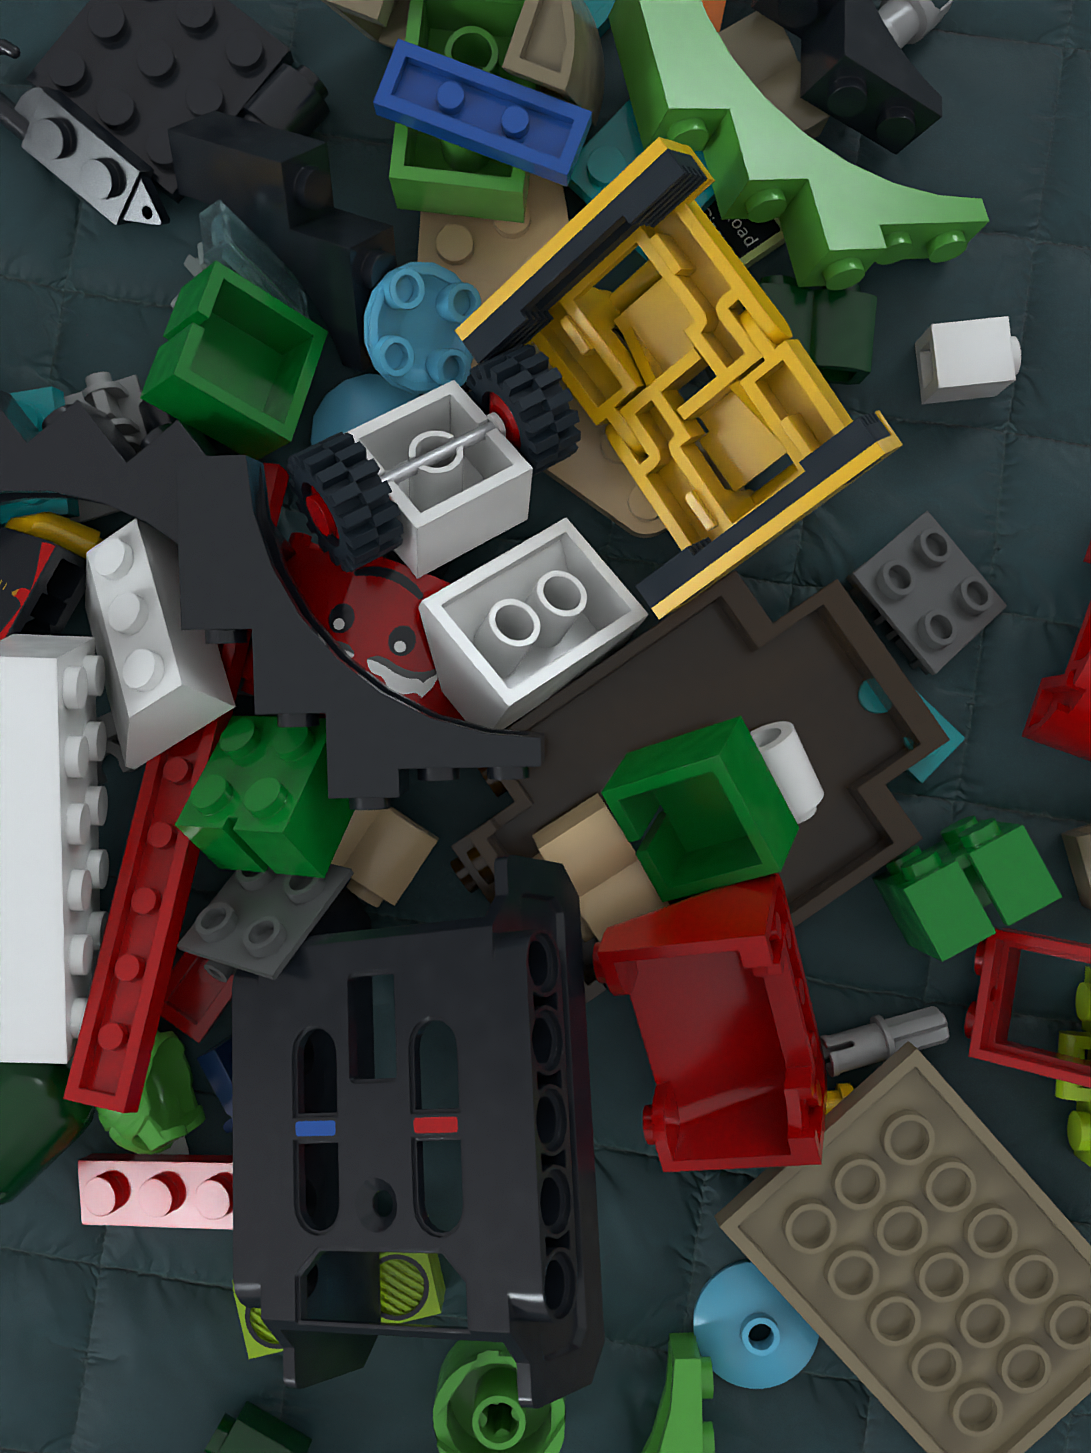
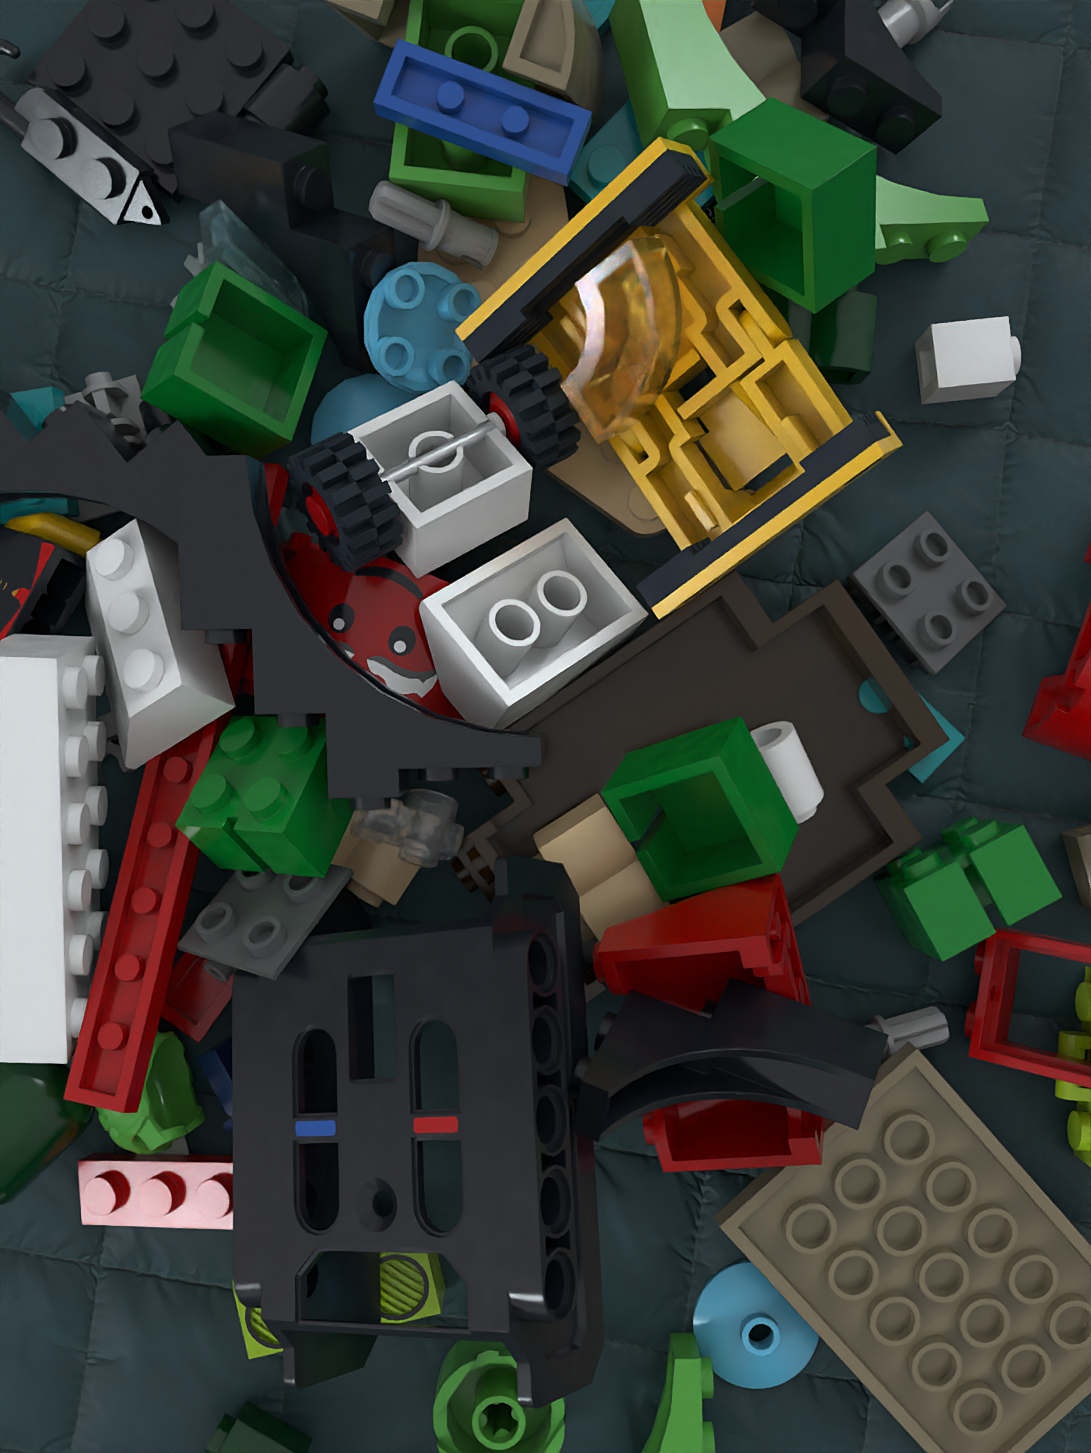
(420, 829): none -> clear plate
(433, 224): none -> light grey axle
(630, 337): none -> clear yellow brick
(736, 1049): none -> black arch
(810, 211): none -> green piece

